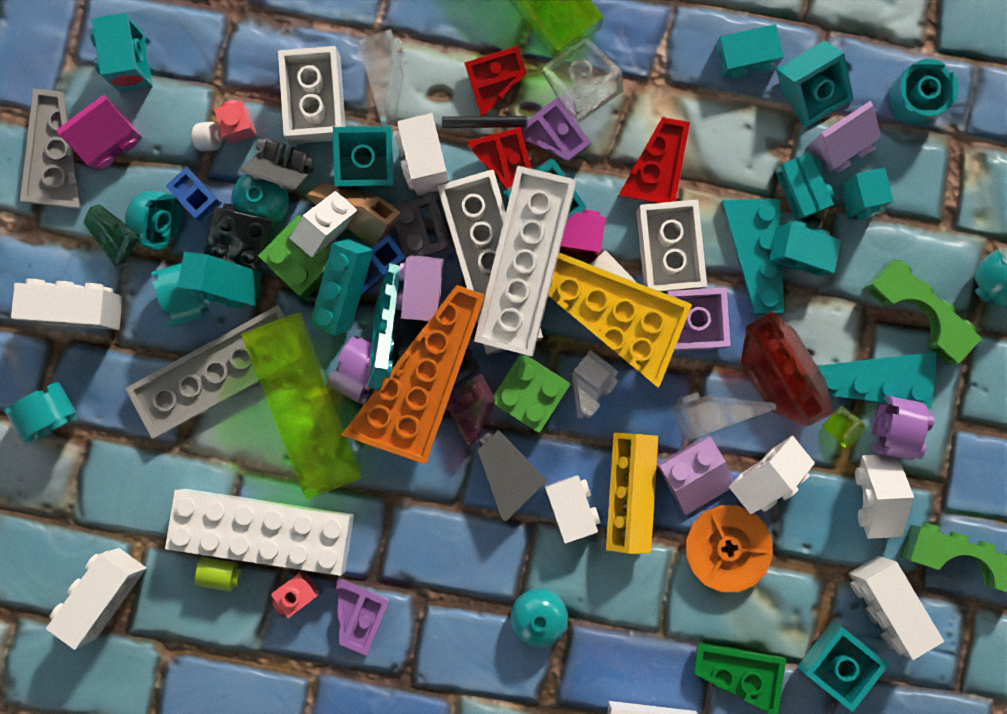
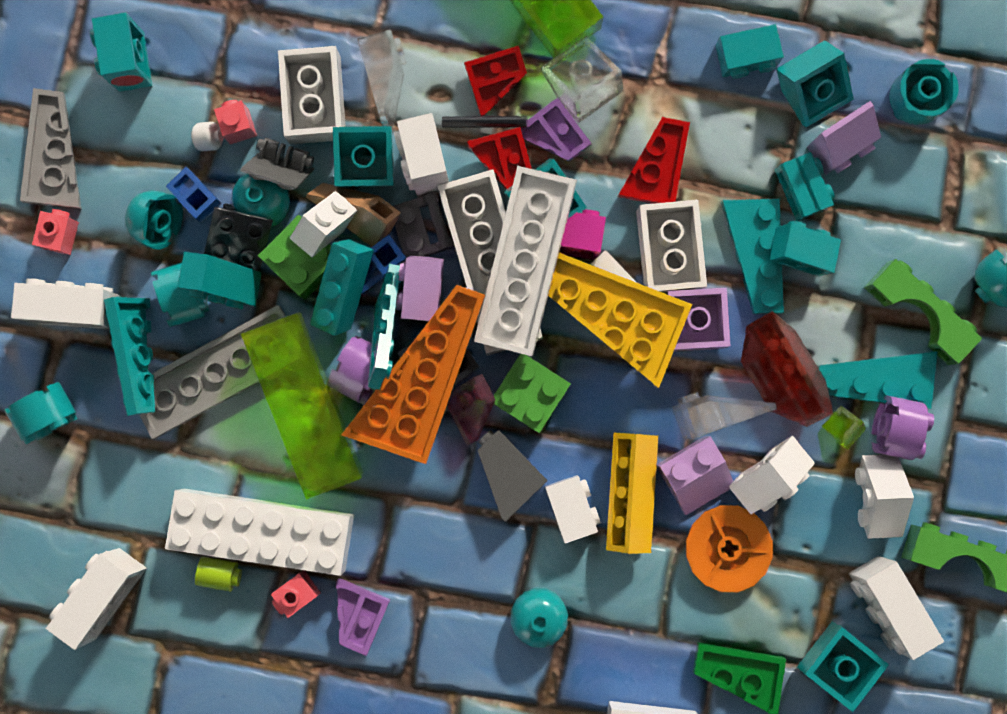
(55, 231): none -> coral brick
(100, 133): dark pink slope -> none
(111, 234): clear green wing -> none
(129, 341): none -> teal wing
(589, 382): clear slope -> none
(866, 194): teal brick -> none

